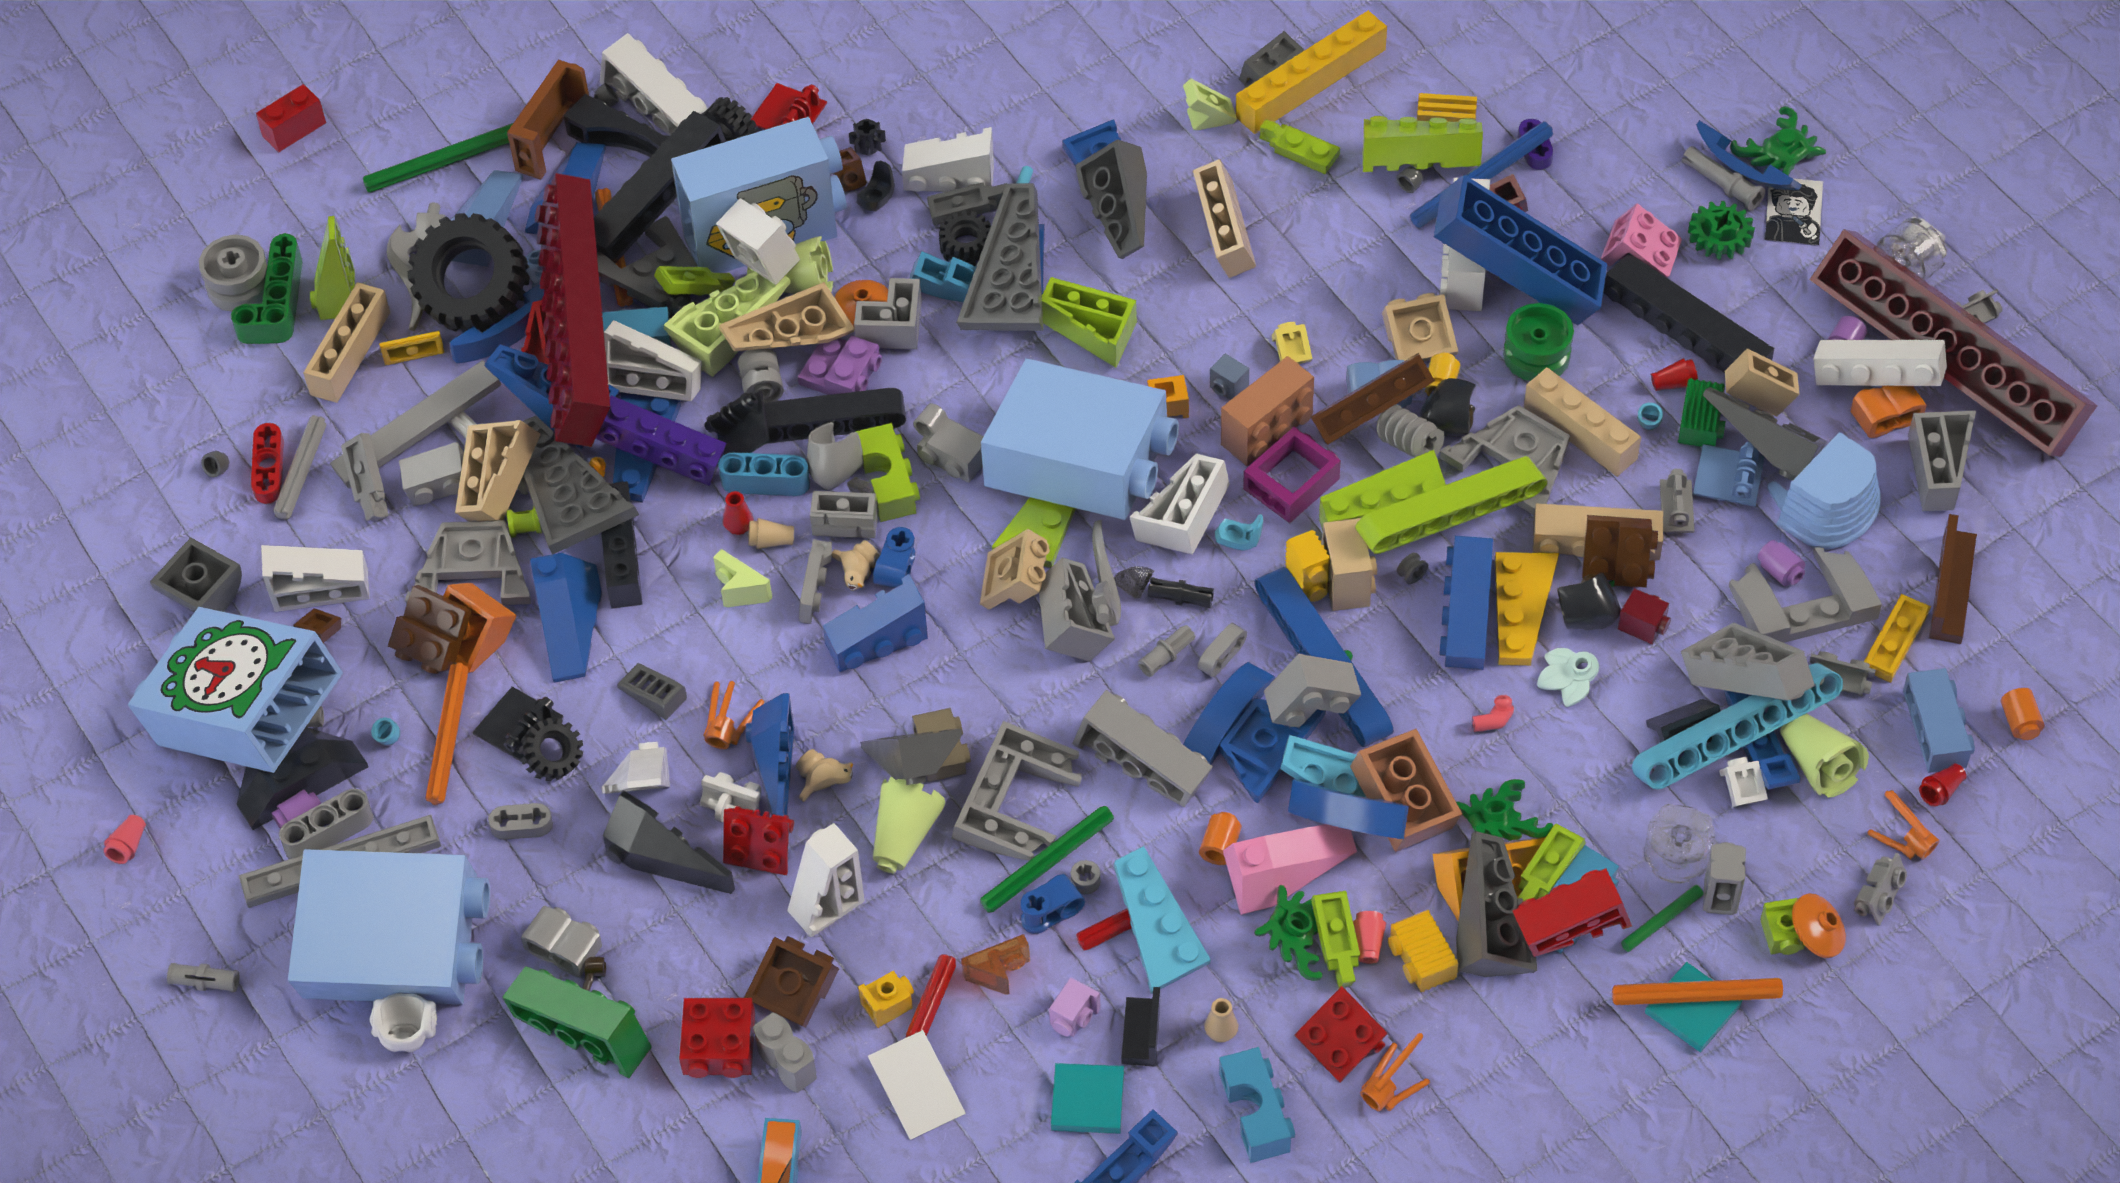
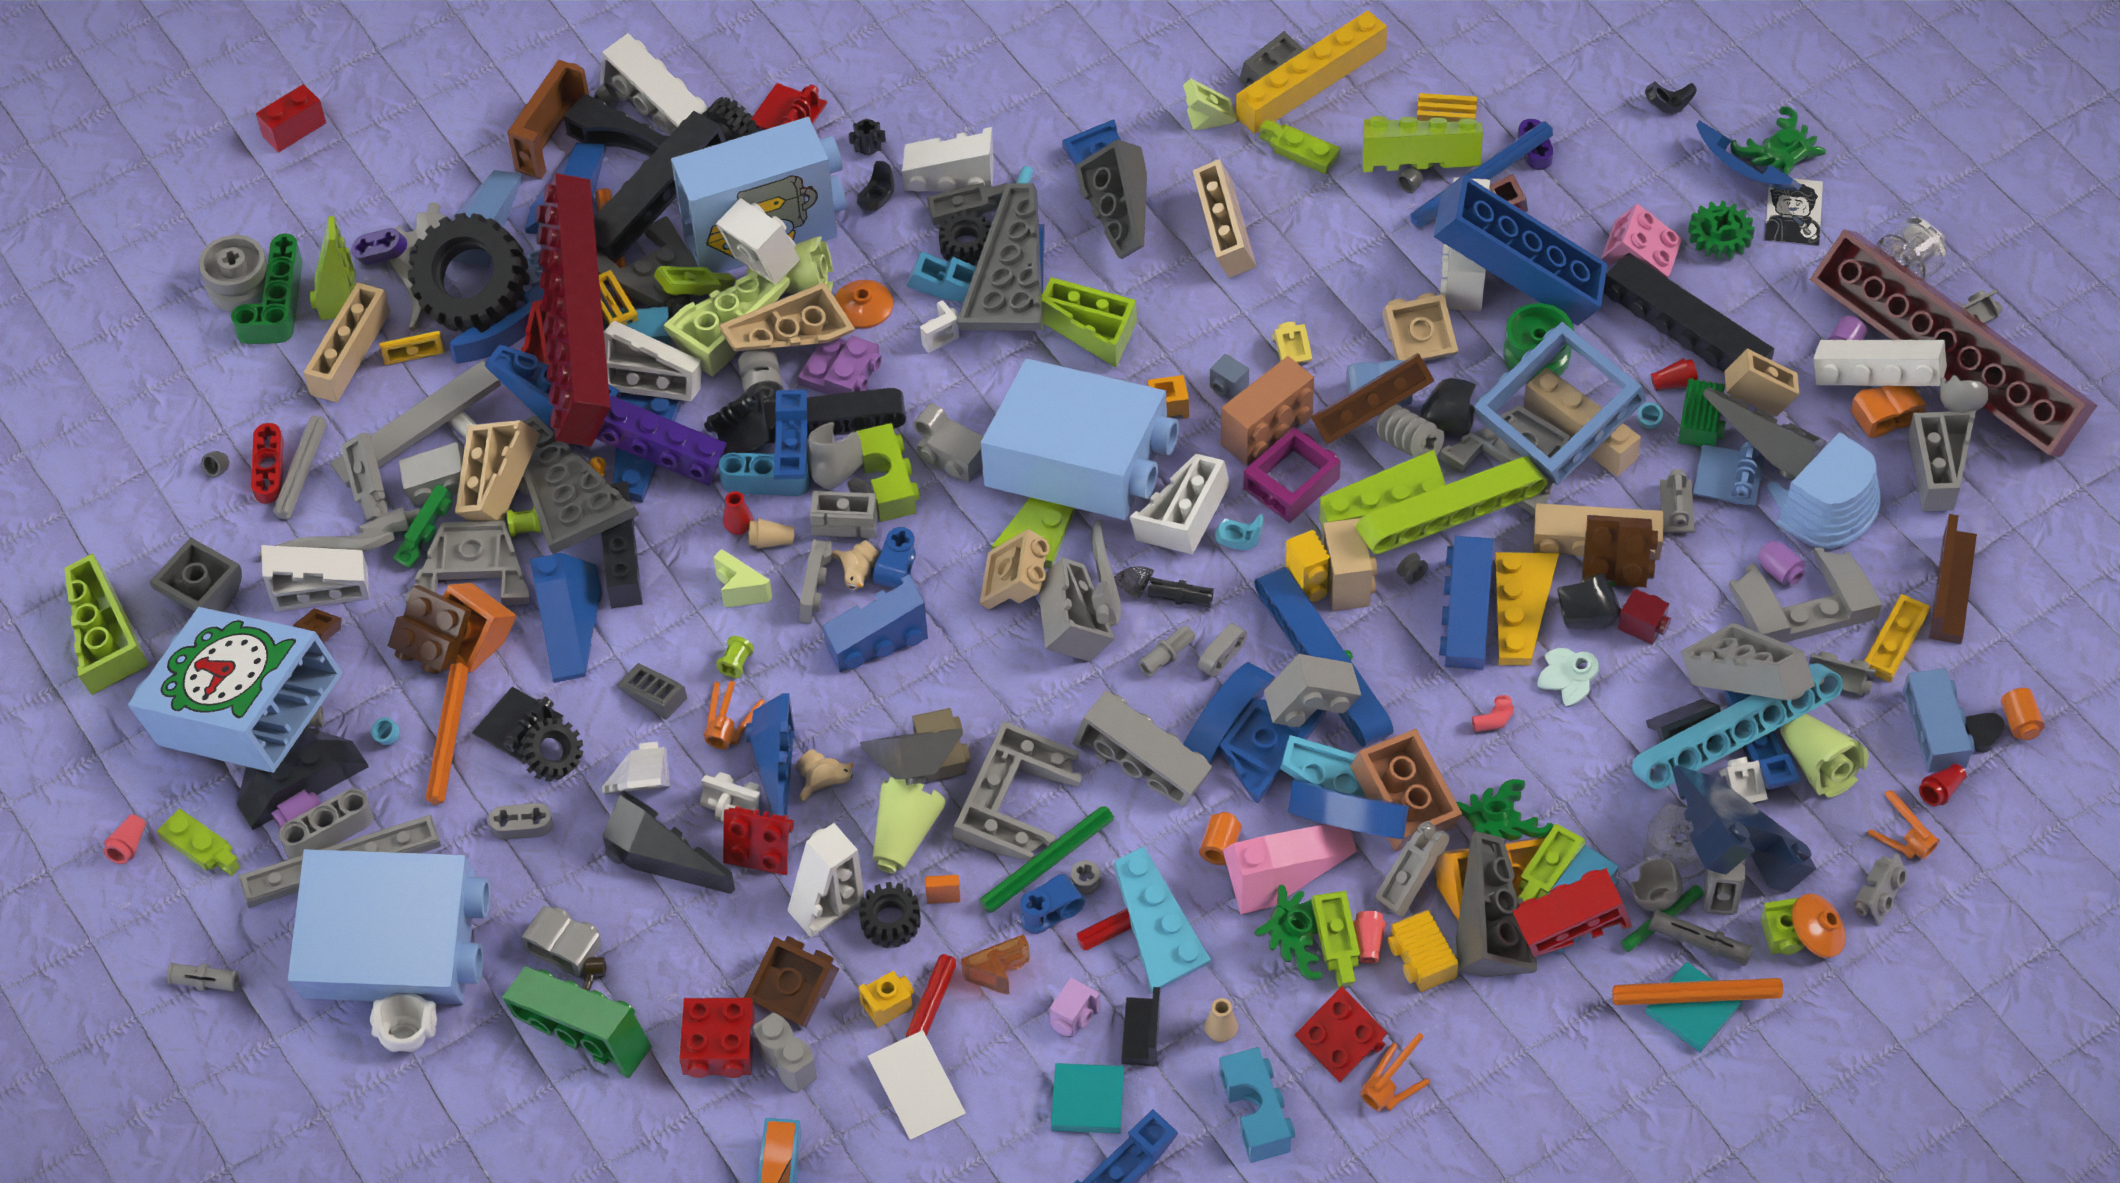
(102, 631): none -> lime wedge
(198, 843): none -> lime hinge
(372, 536): none -> light grey piece
(379, 245): none -> dark purple beam
(423, 526): none -> green hinge
(436, 159): green axle -> none
(621, 318): none -> yellow tile
(735, 656): none -> lime bush
(791, 435): none -> blue slope
(852, 174): reddish brown bracket -> none
(892, 322): light grey brick -> none
(892, 931): none -> black tyre
(940, 330): none -> white bracket
(942, 889): none -> orange tile
(1412, 868): none -> light grey hinge
(1442, 367): yellow brick -> none
(1590, 435): none -> medium blue window
(1657, 885): none -> light grey hair
(1668, 100): none -> black hair
(1701, 938): none -> flat silver pin
(1733, 183): light grey pin -> none
(1733, 828): none -> dark blue wedge
(1963, 395): none -> light grey hair
(1984, 729): none -> black tile

